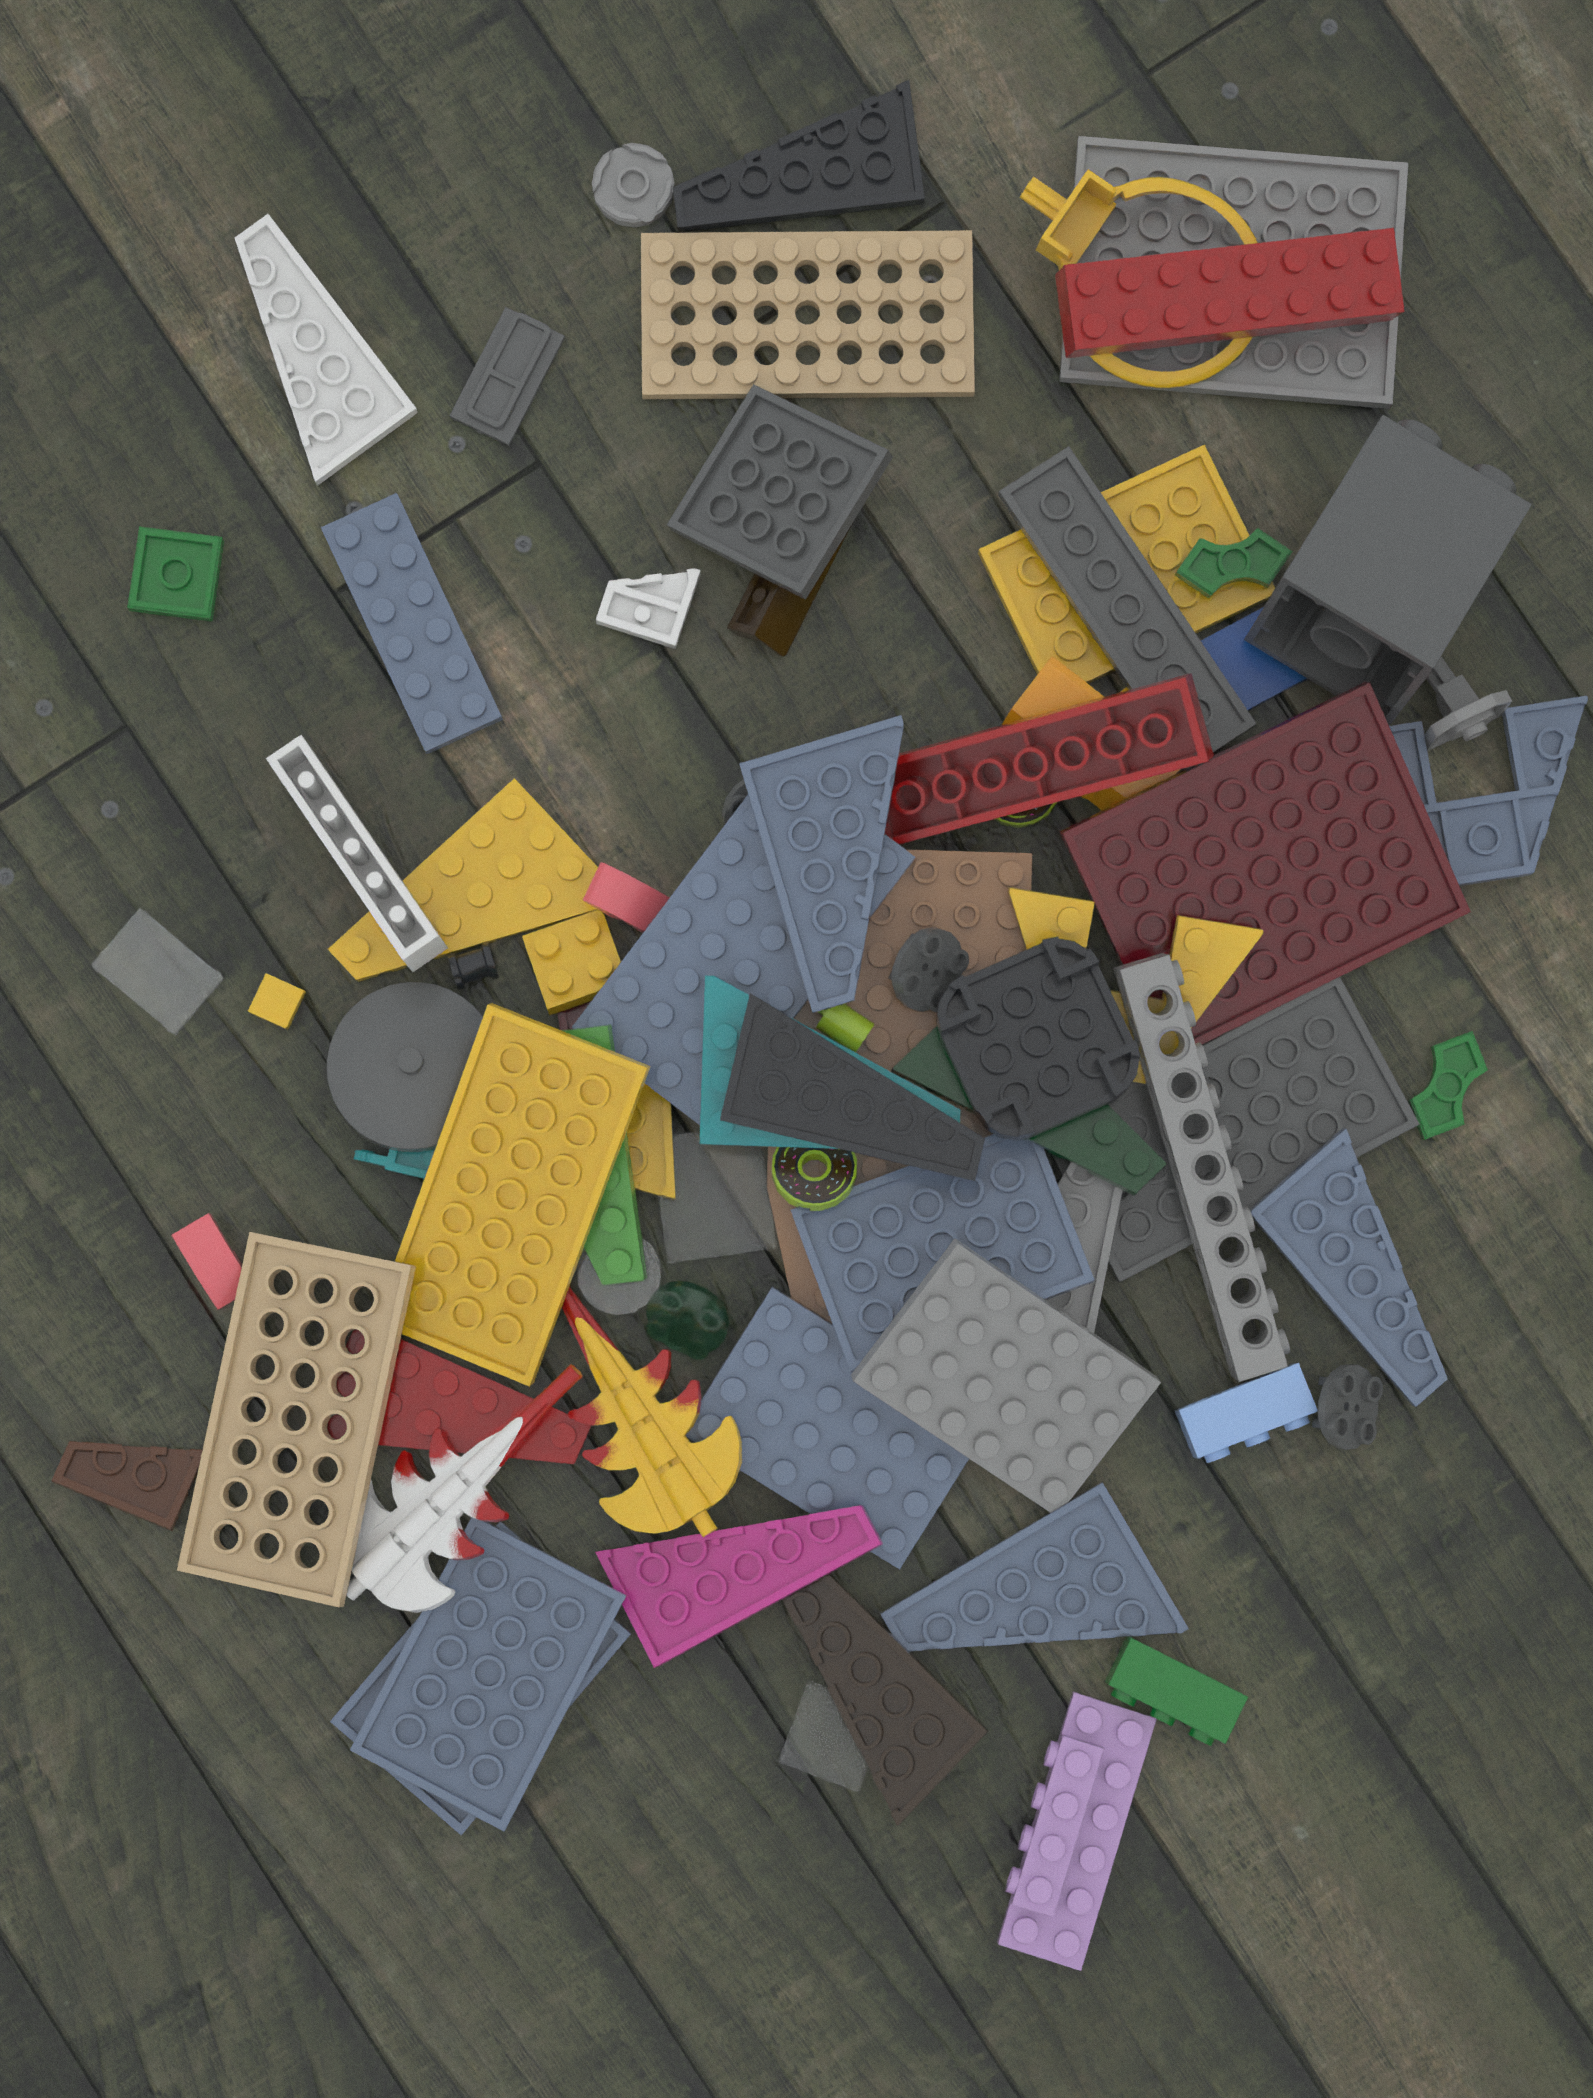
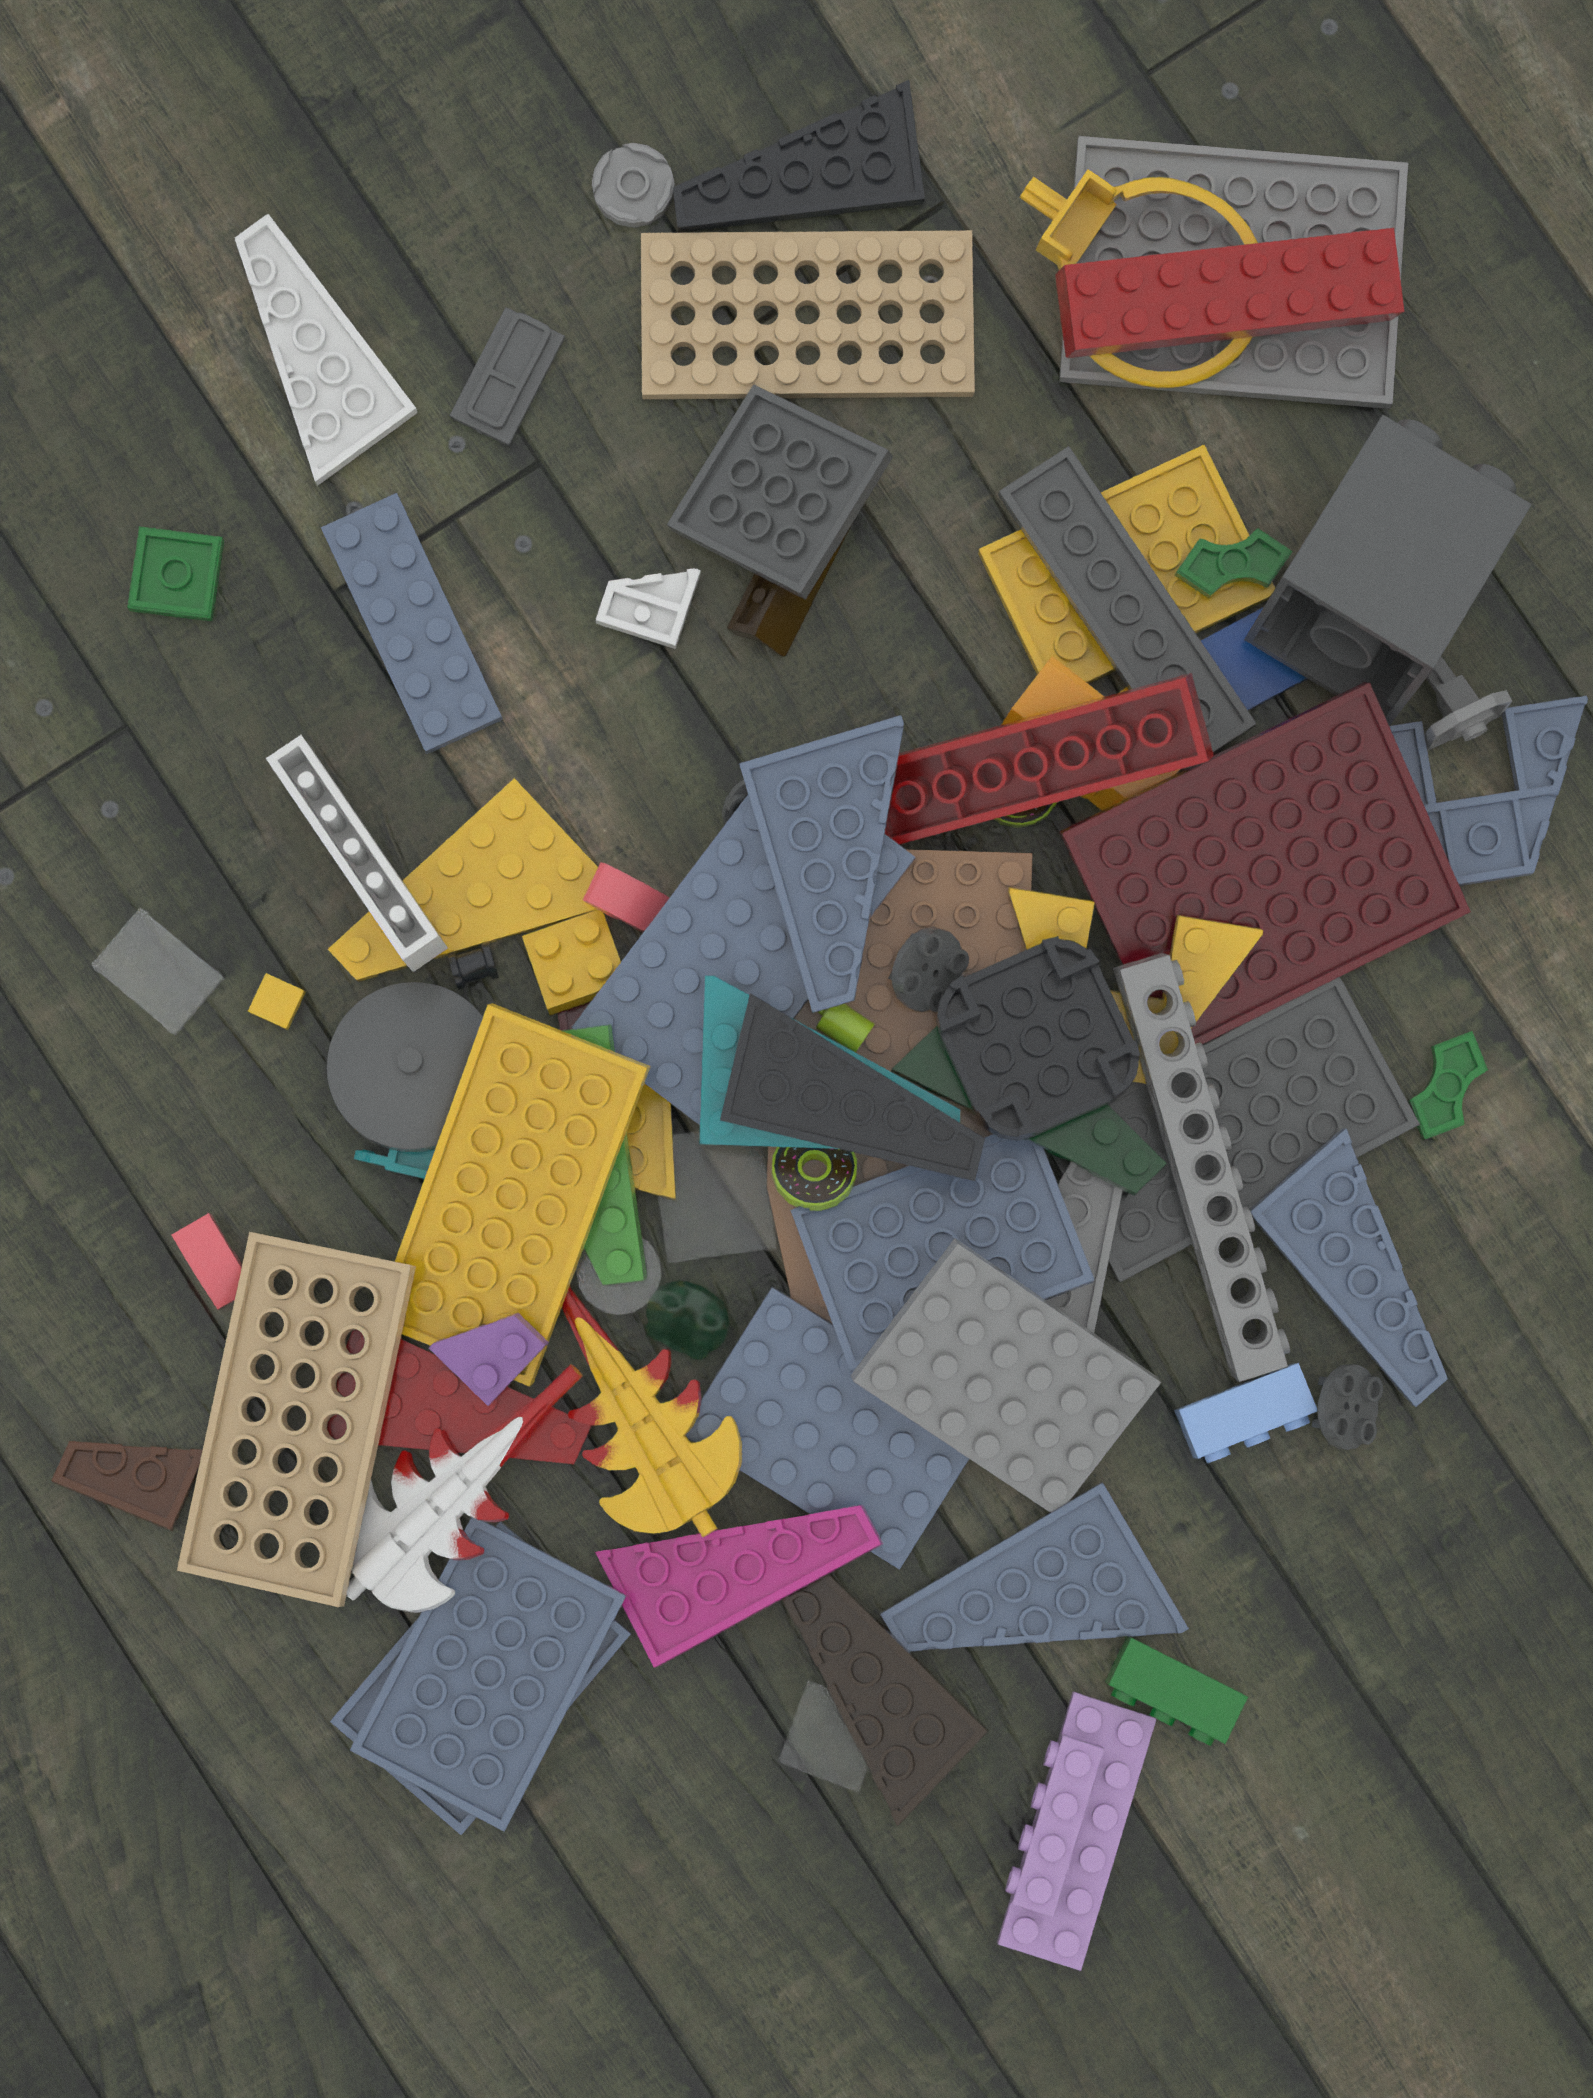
(491, 1354): none -> medium lavender wing

